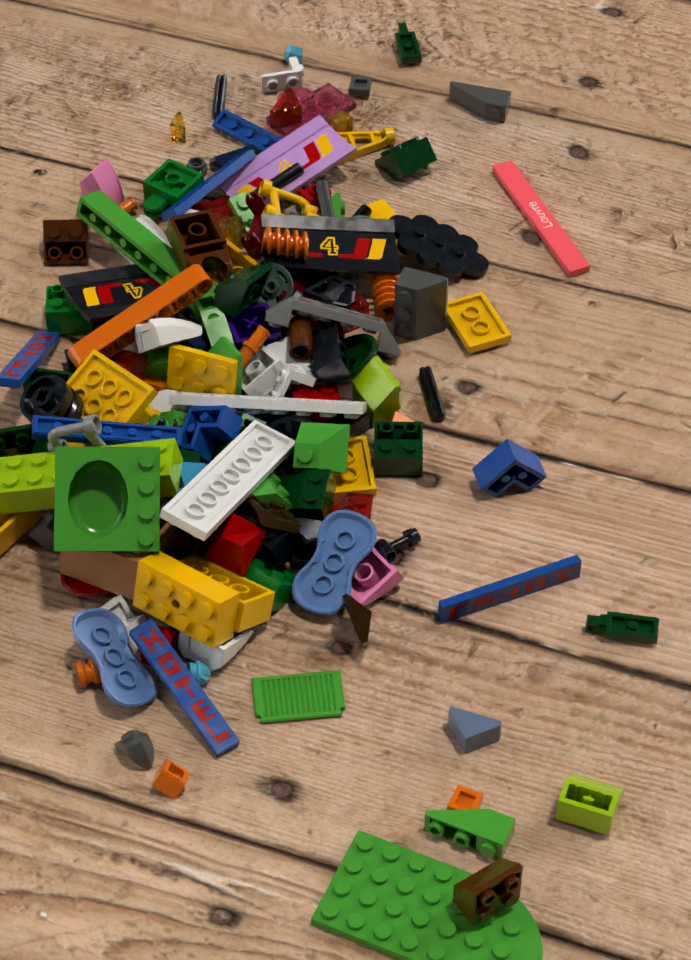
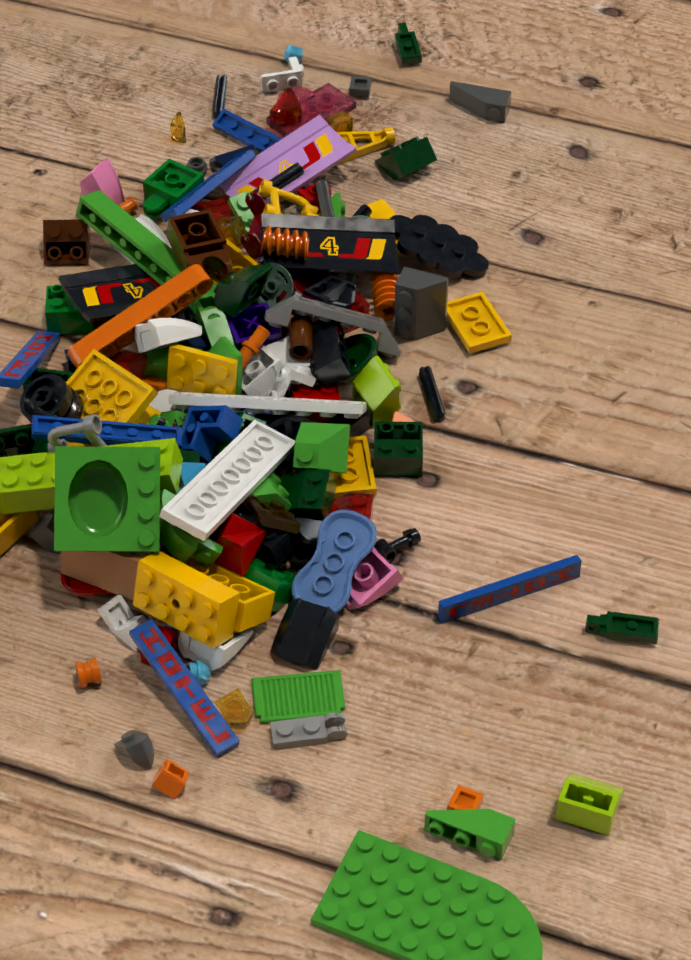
(107, 643): medium blue plate -> none
(183, 544): none -> bright green arch
(235, 709): none -> clear yellow plate
(305, 633): none -> black slope
(308, 731): none -> light grey hinge
(360, 618): dark brown slope -> none
(472, 729): sand blue slope -> none
(489, 890): reddish brown slope -> none
(508, 466): blue brick -> none
(541, 218): coral tile -> none

